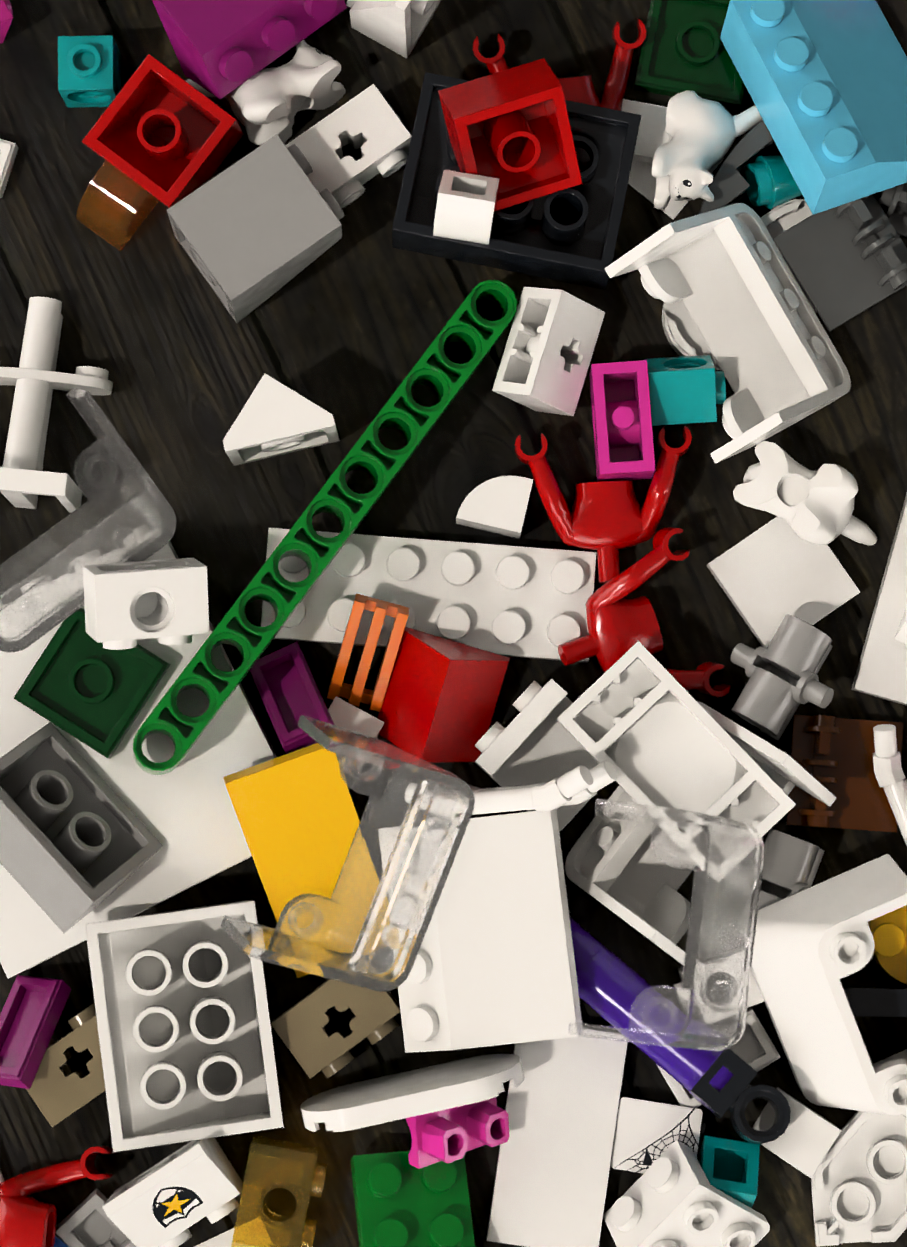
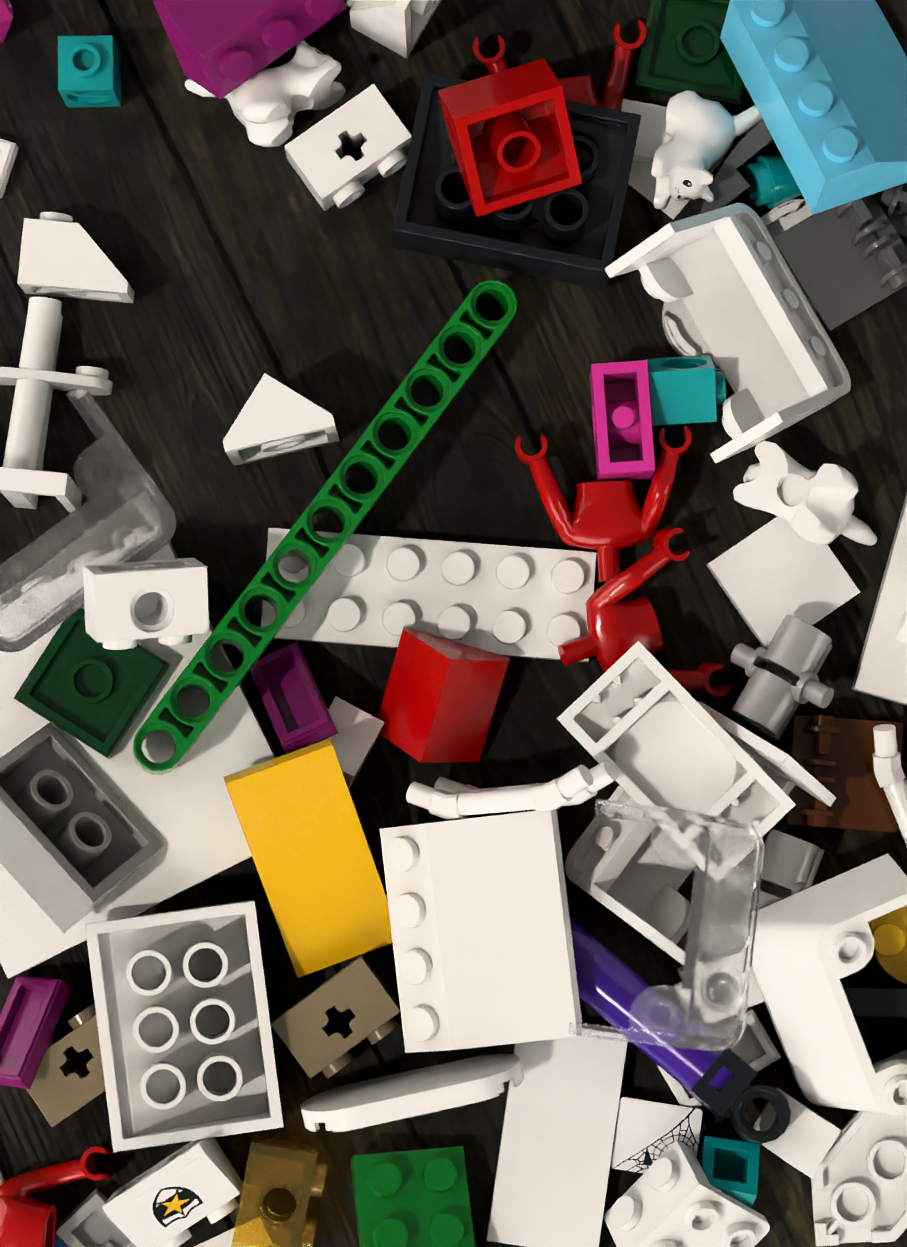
(66, 262): none -> white slope
(114, 206): clear orange brick -> none
(163, 133): red slope -> none
(256, 225): light grey slope -> none
(357, 693): orange tile -> none
(389, 878): clear windscreen -> none
(454, 1131): dark pink hips -> none
(465, 207): white brick -> none
(497, 505): white brick -> none
(534, 745): white bracket -> none
(548, 350): white brick -> none

